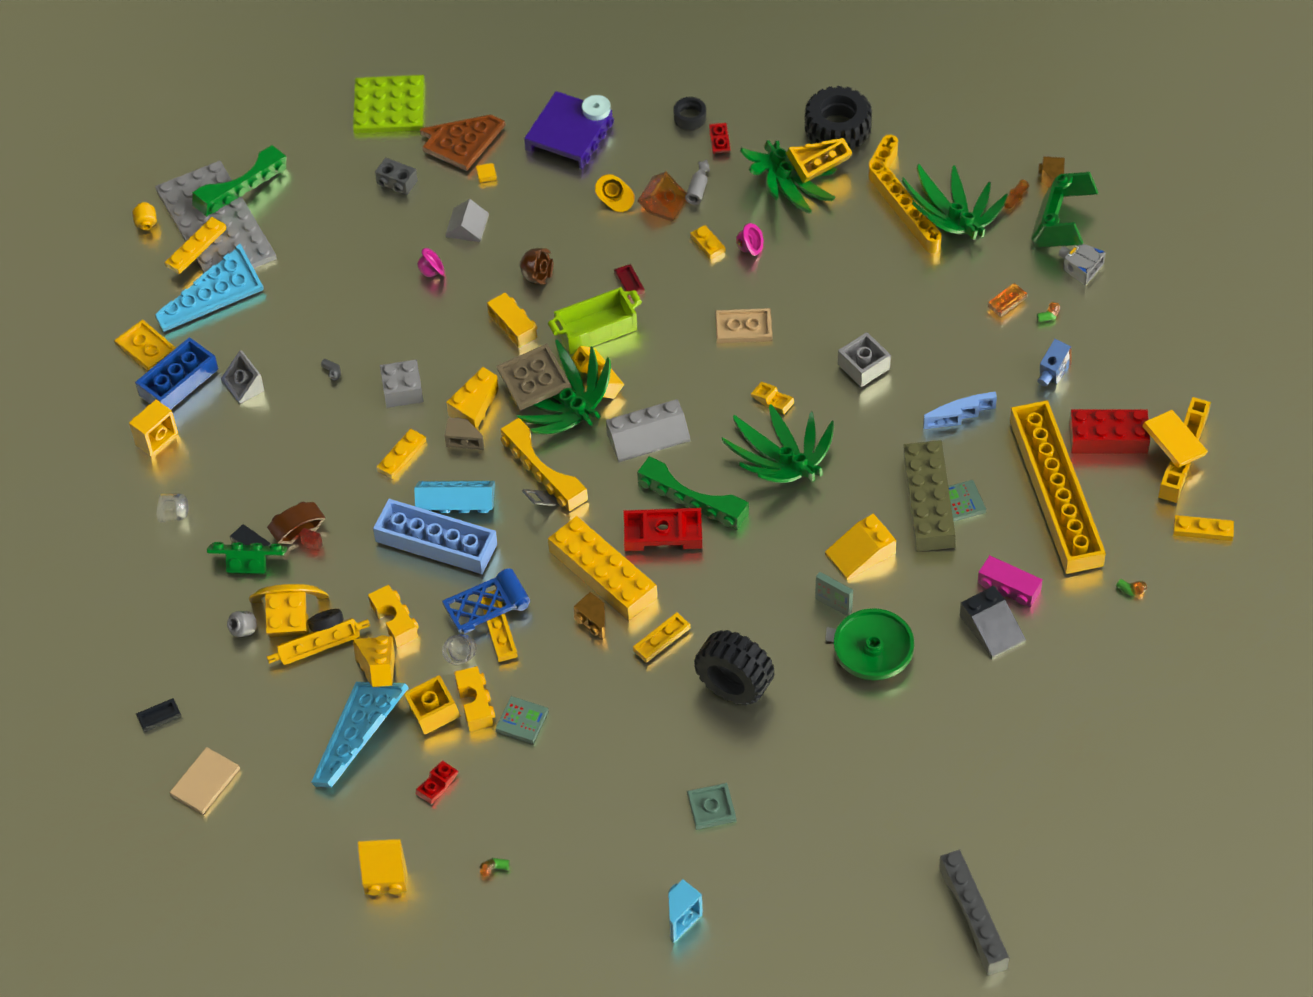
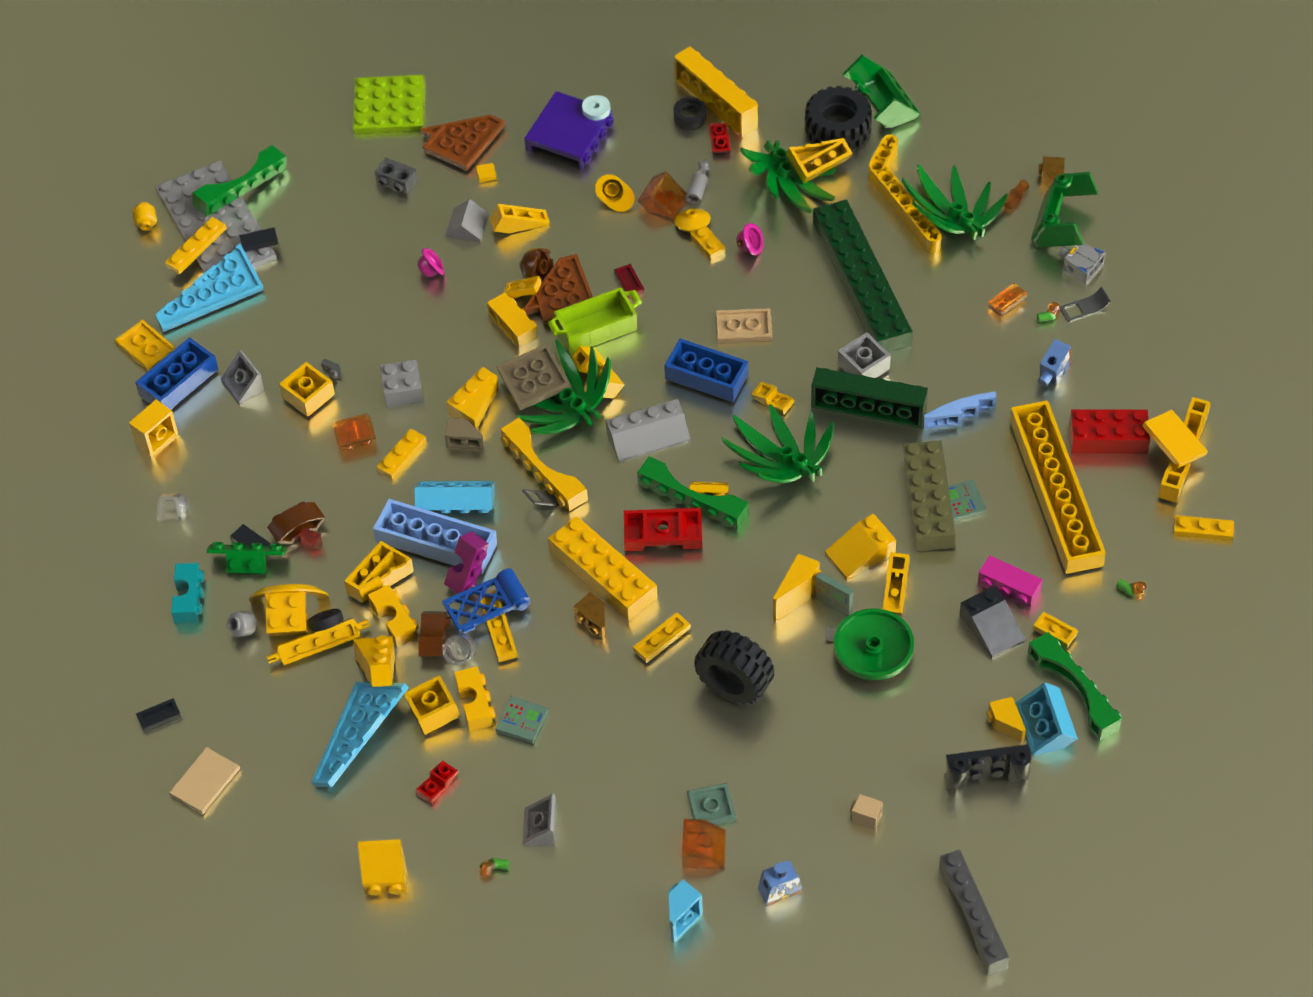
(187, 607): none -> teal arch
(259, 239): none -> black tile
(306, 389): none -> yellow brick
(353, 431): none -> clear orange slope
(379, 568): none -> yellow wedge
(433, 633): none -> reddish brown brick
(472, 552): none -> magenta arch
(515, 218): none -> yellow slope
(523, 287): none -> yellow plate
(540, 822): none -> light grey slope
(560, 289): none -> dark orange wing
(692, 219): none -> yellow dish
(703, 844): none -> clear orange slope
(706, 370): none -> blue brick
(716, 92): none -> yellow brick
(716, 488): none -> yellow plate
(779, 883): none -> medium blue torso
(796, 586): none -> yellow slope
(862, 276): none -> dark green brick
(866, 811): none -> tan brick
(869, 397): none -> dark green brick
(883, 90): none -> green windscreen
(896, 582): none -> yellow slope
(996, 762): none -> black piece
(1006, 718): none -> yellow slope
(1046, 719): none -> medium azure slope
(1049, 655): none -> green arch
(1057, 629): none -> yellow plate
(1088, 305): none -> dark grey piece

